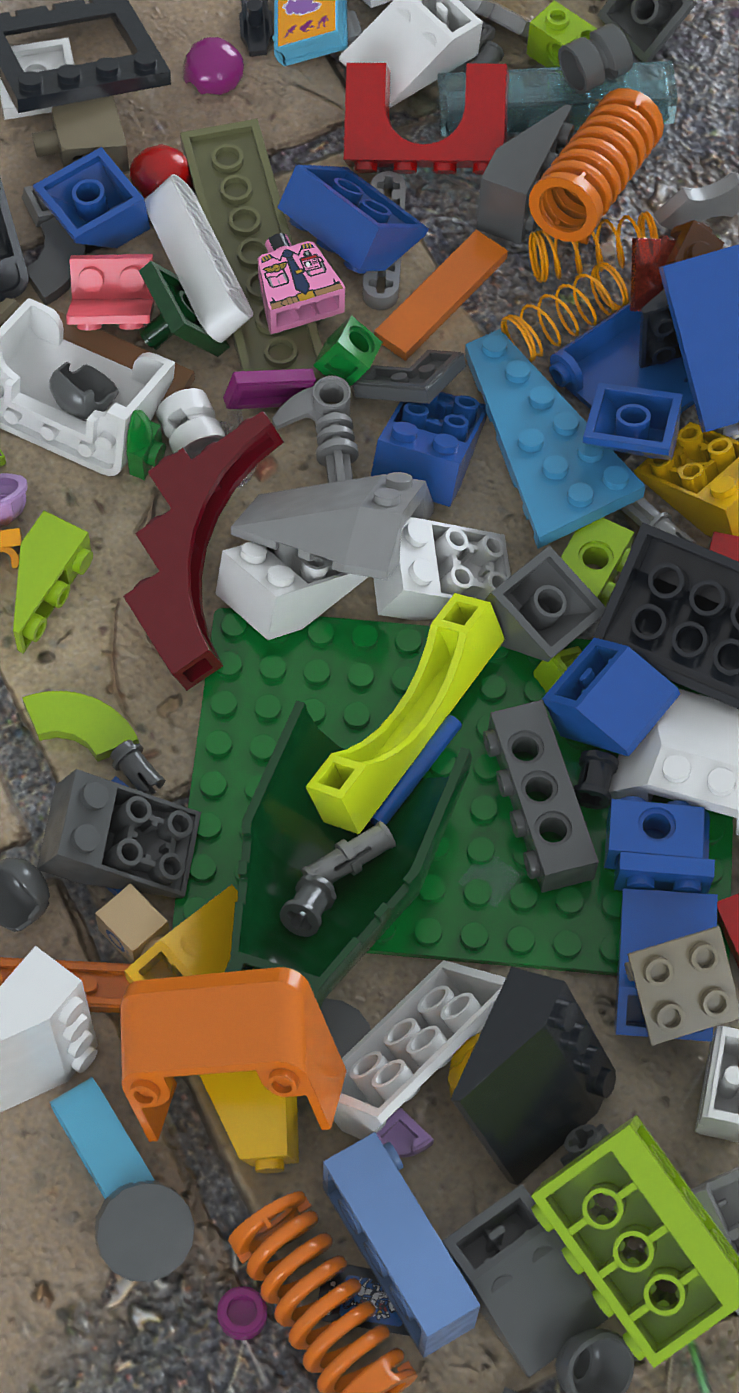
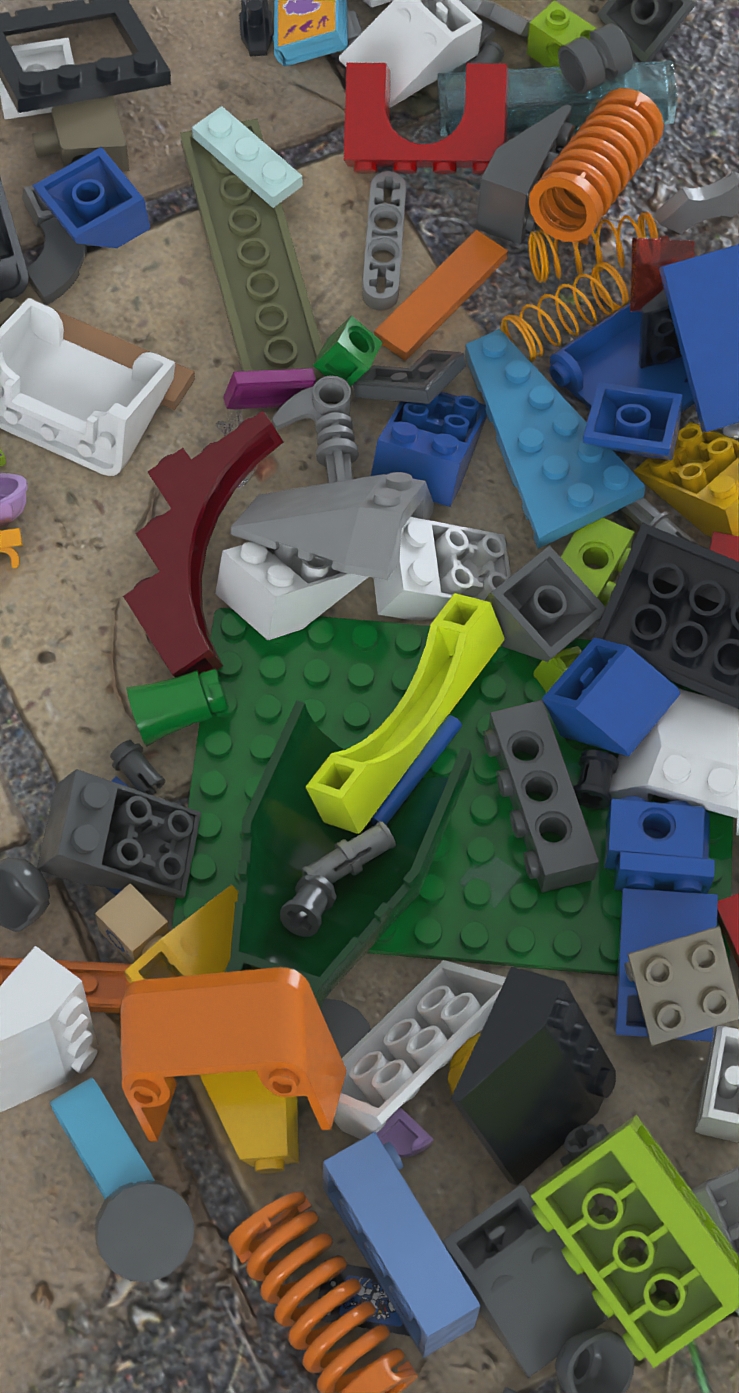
(48, 564): lime slope -> none
(78, 719): lime tile -> none
(82, 390): dark grey hair -> none
(109, 291): coral bracket -> none
(143, 444): green plate -> none
(155, 165): red hair -> none
(176, 313): dark green tile -> none
(176, 703): none -> green plant
(189, 421): white wheel -> none
(197, 259): white beam -> none
(213, 66): magenta hair -> none
(242, 1313): magenta tile -> none
(247, 156): none -> light aqua plate
(297, 284): bright pink torso -> none
(349, 217): blue slope -> none
(692, 240): reddish brown bracket -> none

